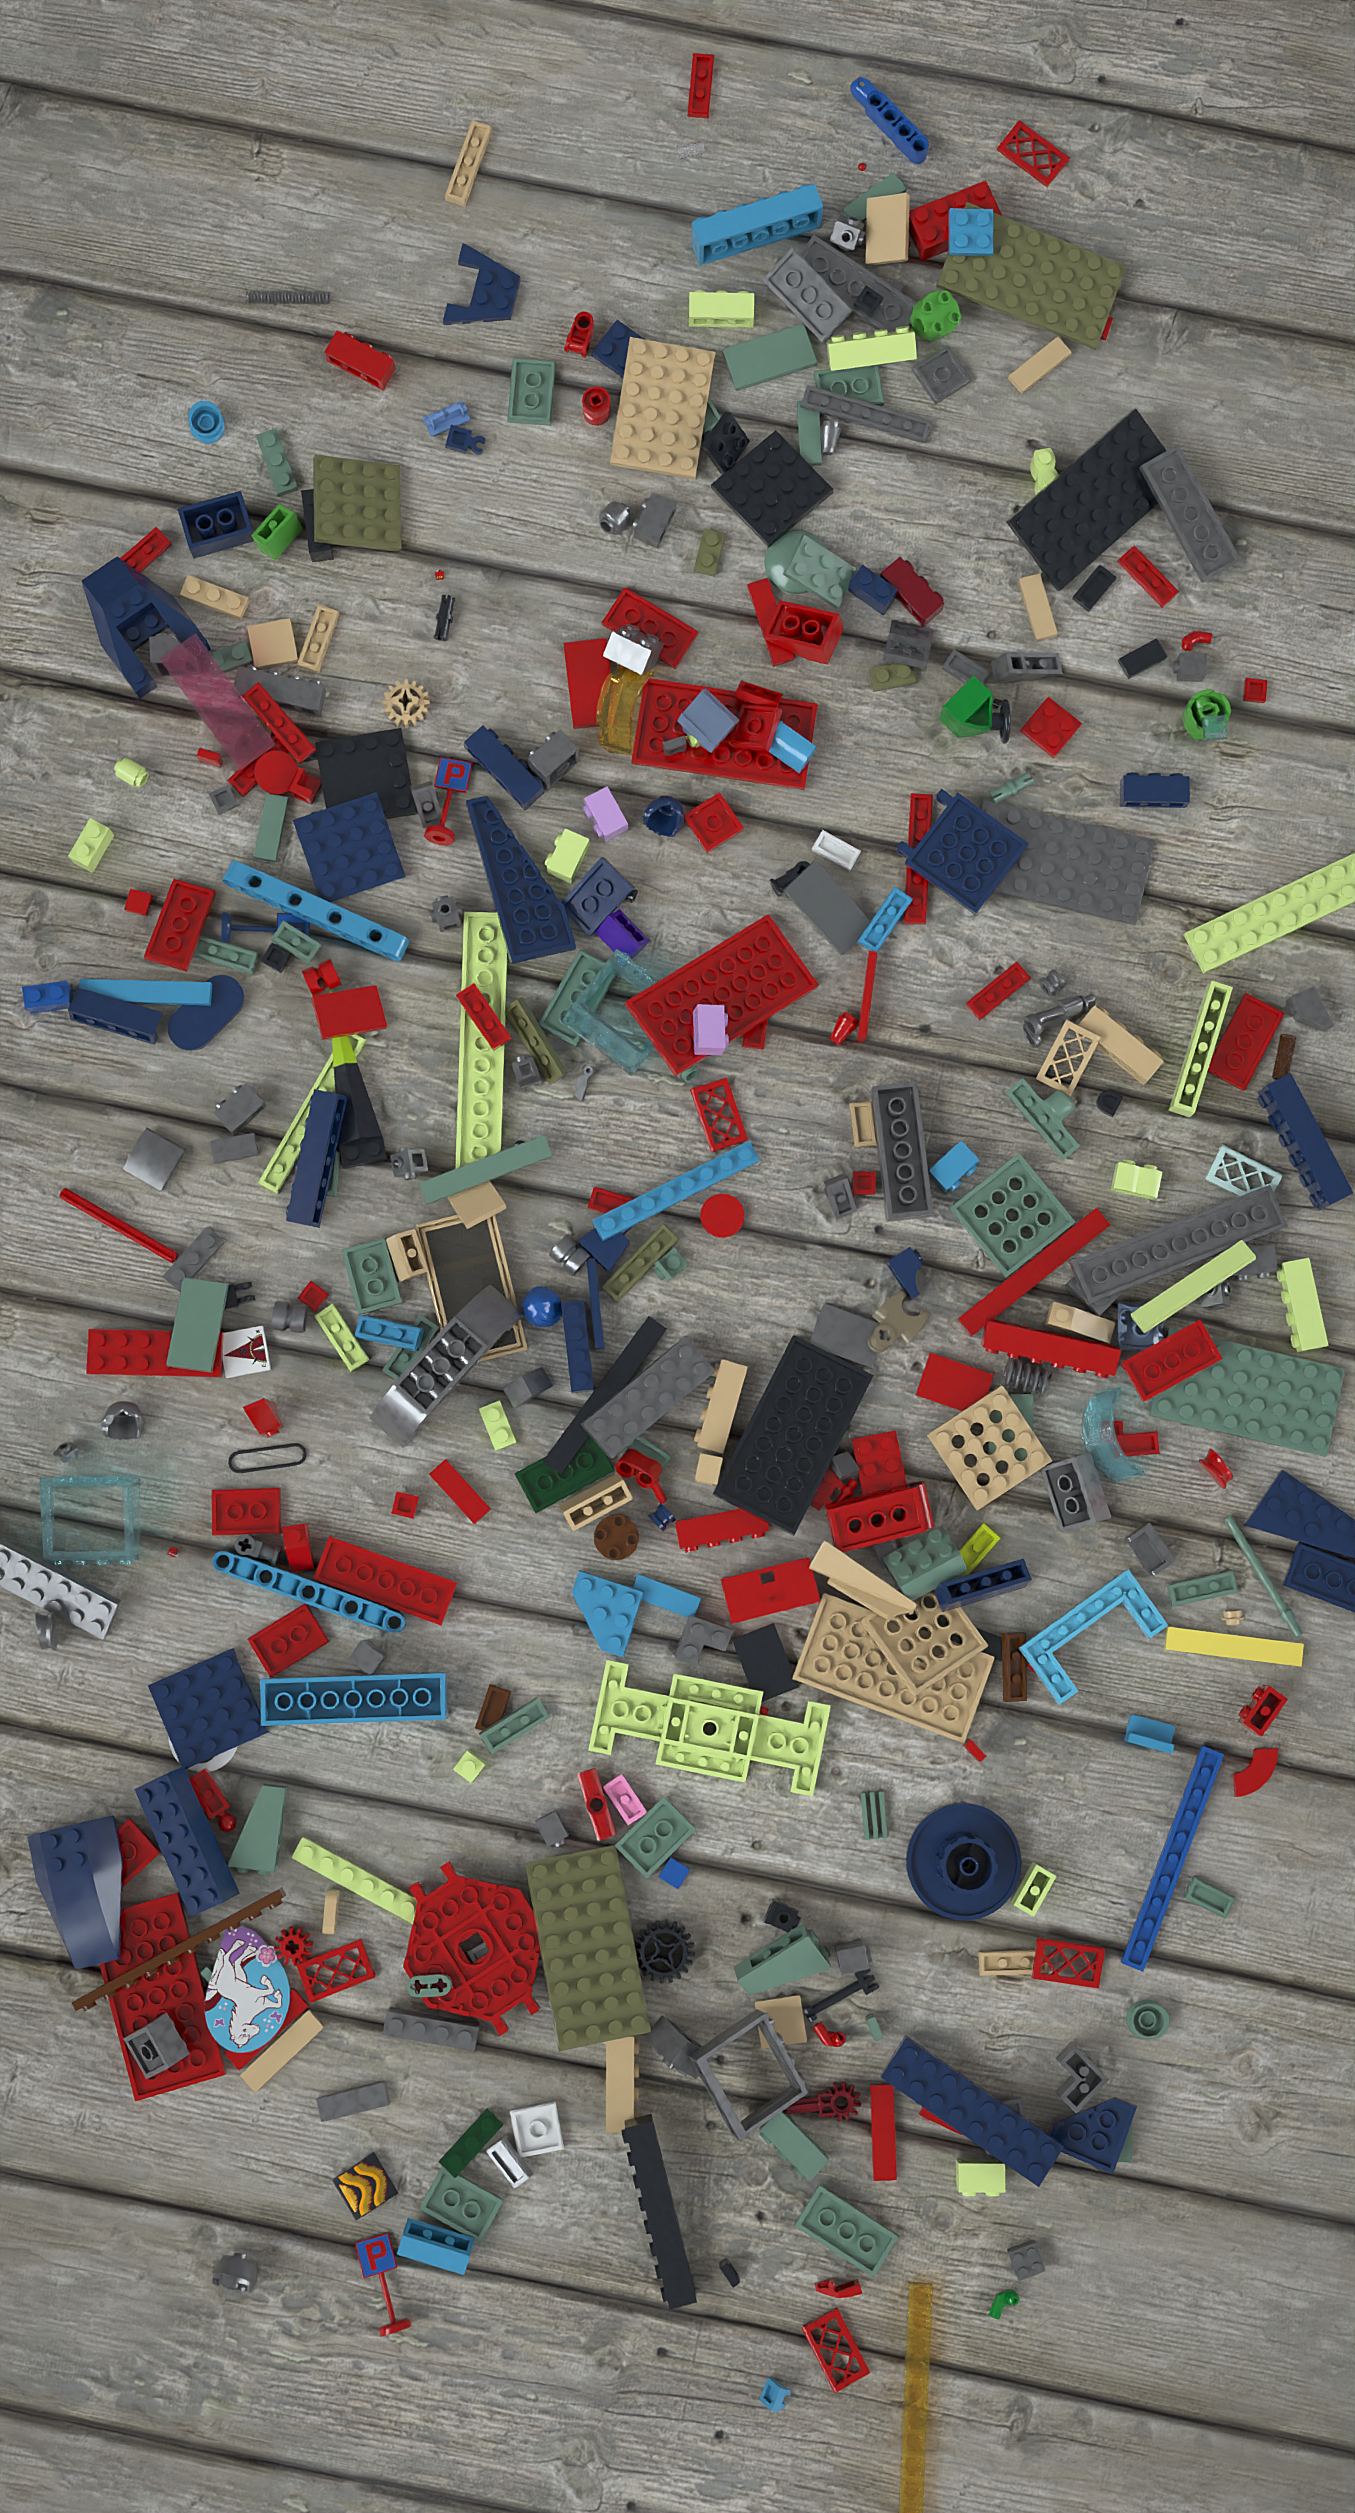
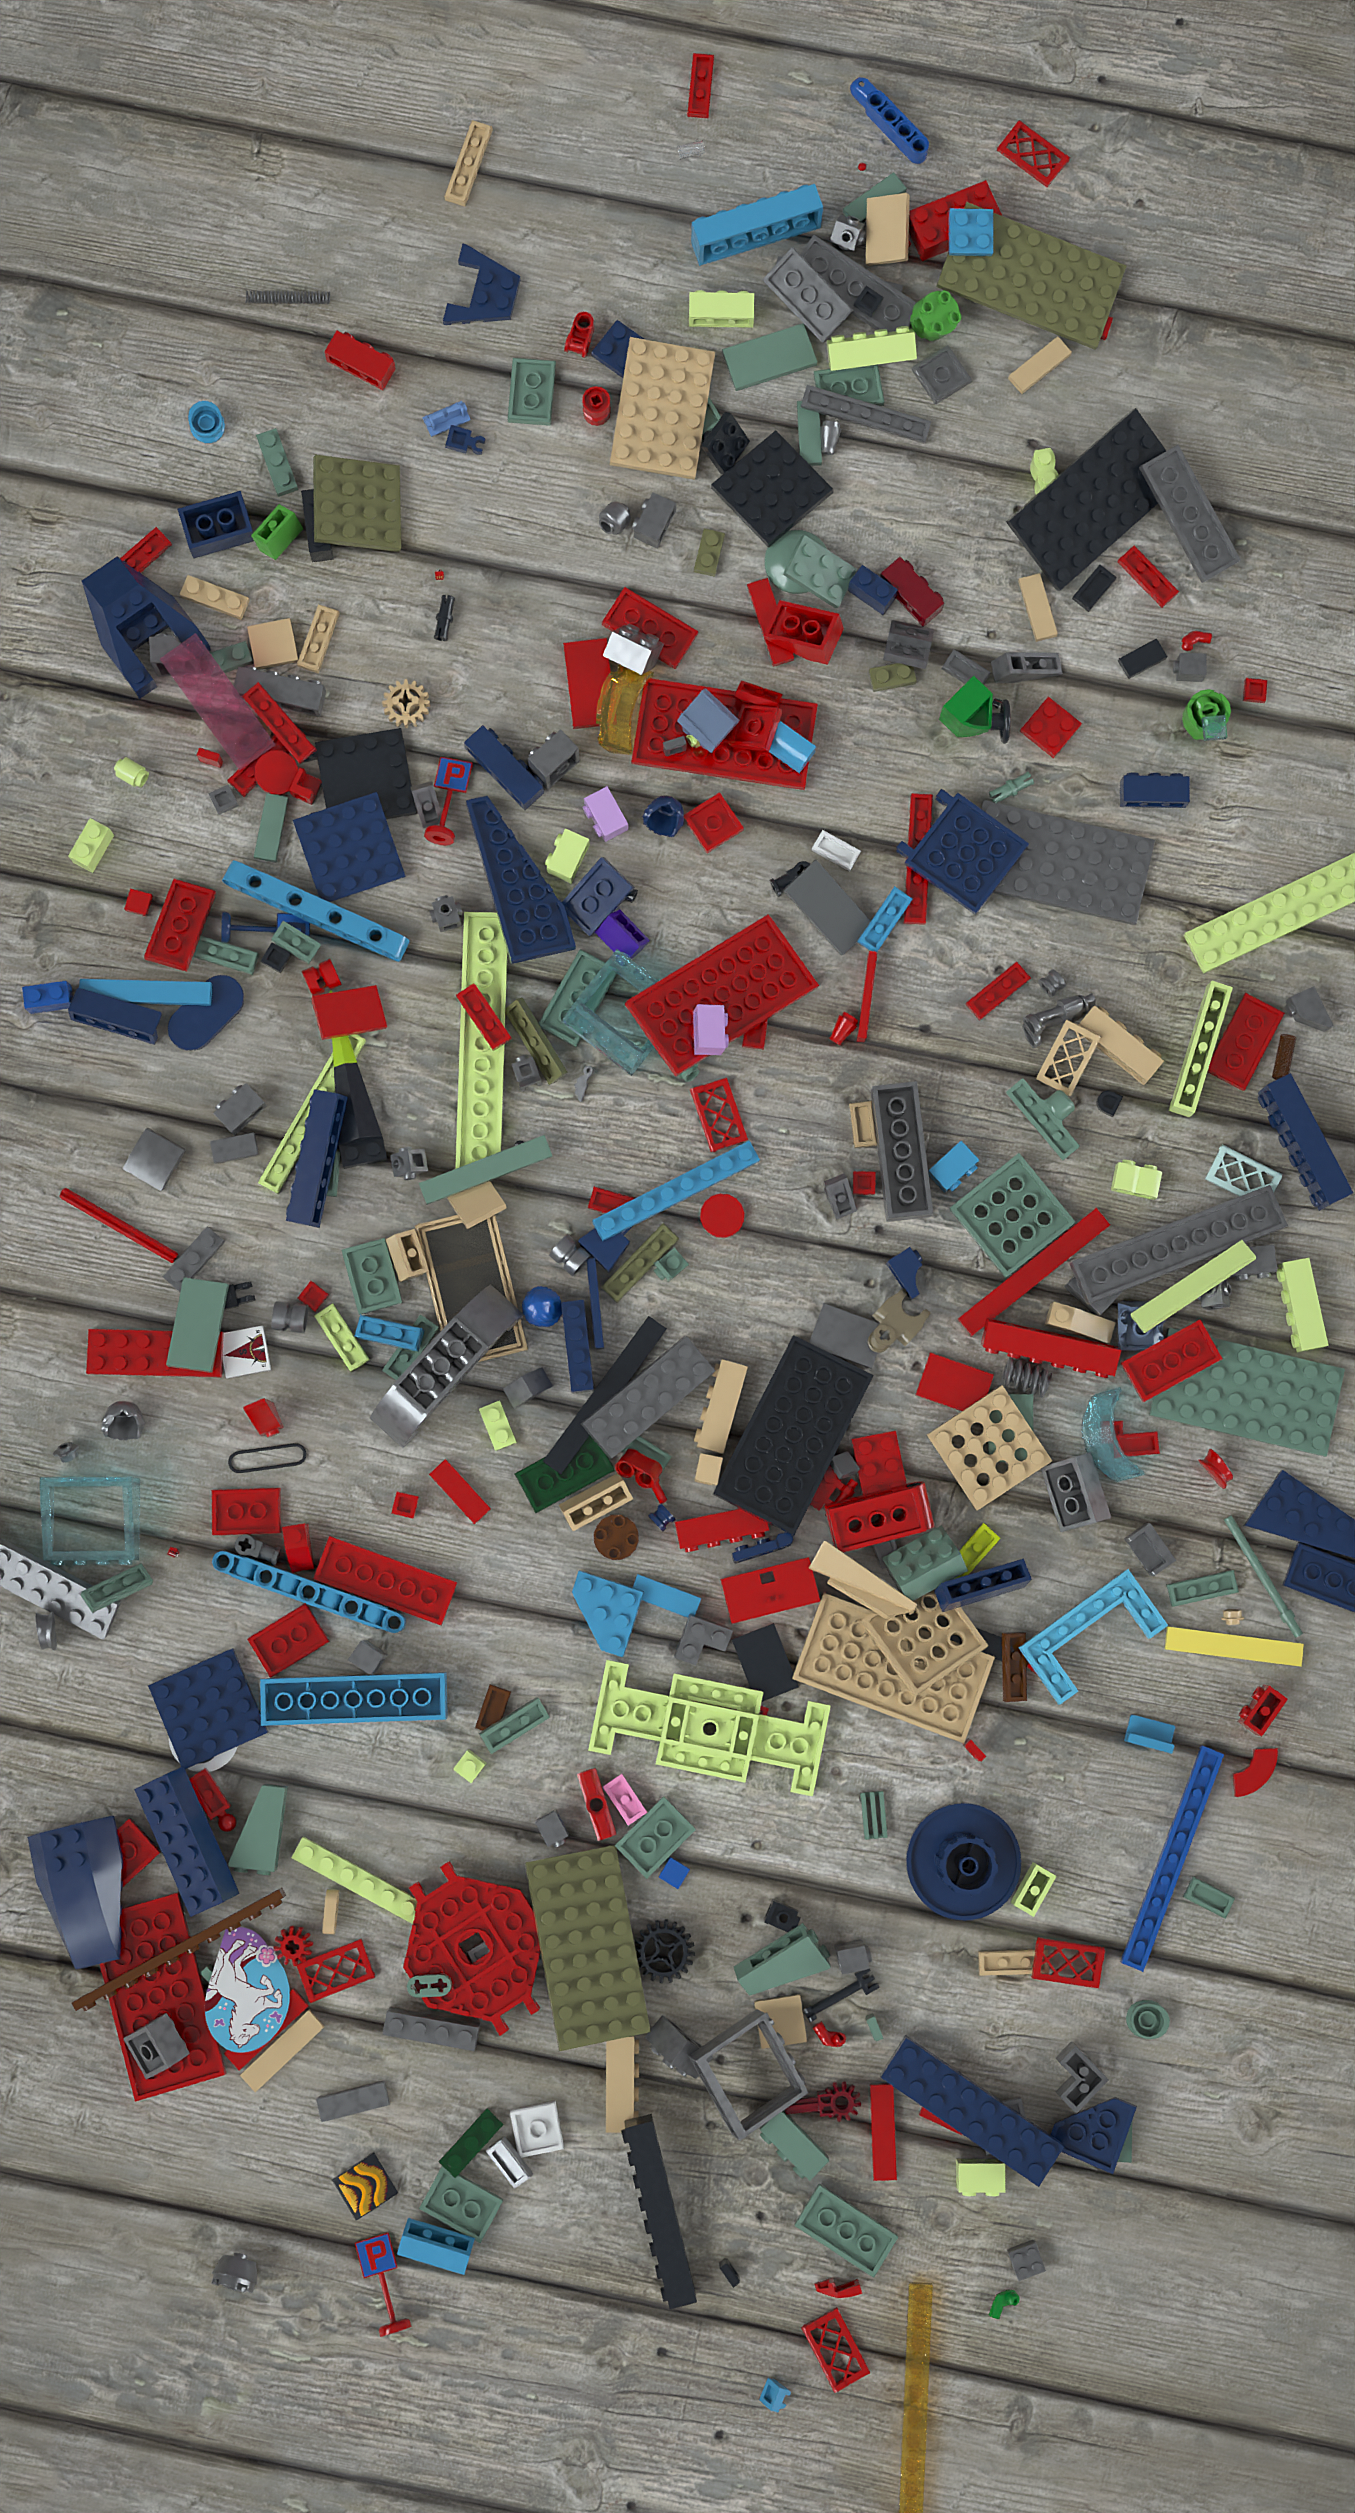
(116, 1587): none -> sand green tile
(762, 1548): none -> dark blue hinge

